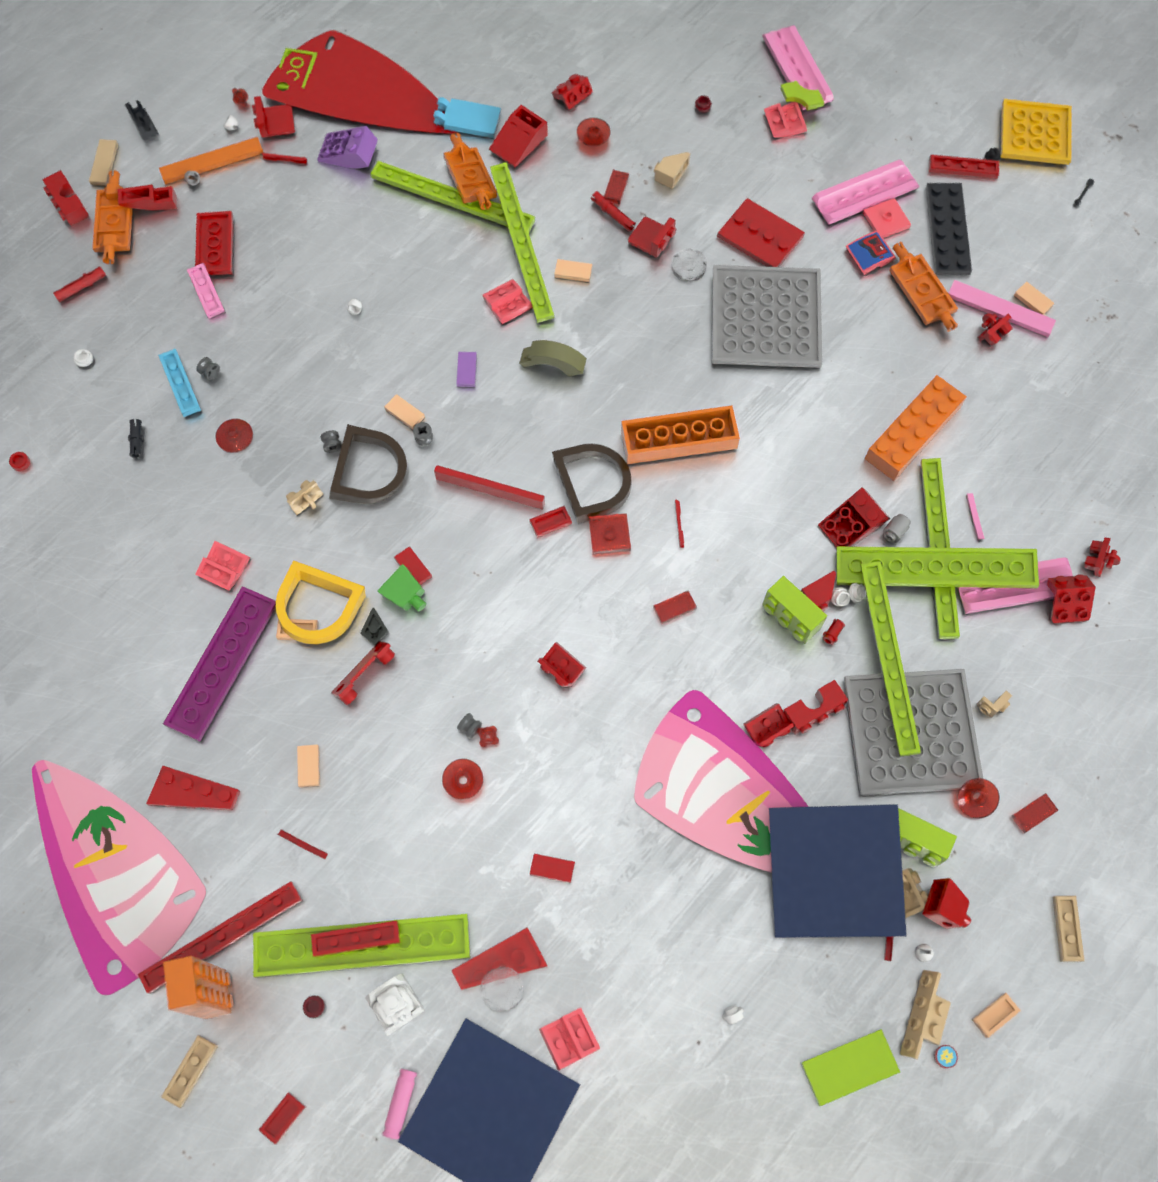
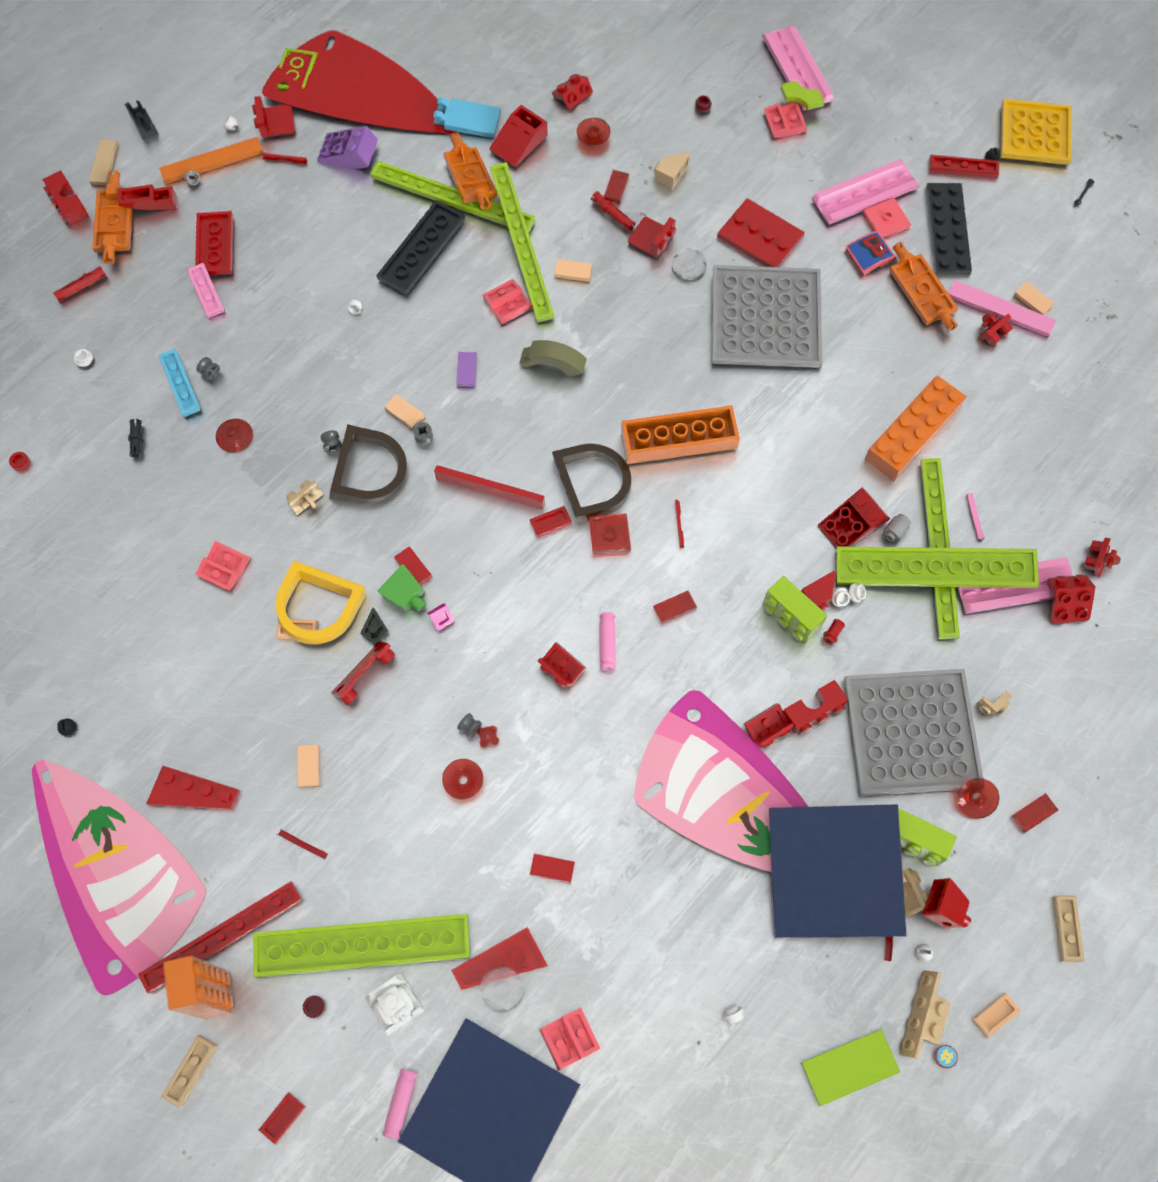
(66, 726): none -> black piece
(220, 664): magenta plate -> none
(240, 96): clear red plate -> none
(355, 938): red plate -> none
(420, 247): none -> black plate
(440, 617): none -> plate
(607, 641): none -> bright pink axle
(890, 659): lime plate -> none

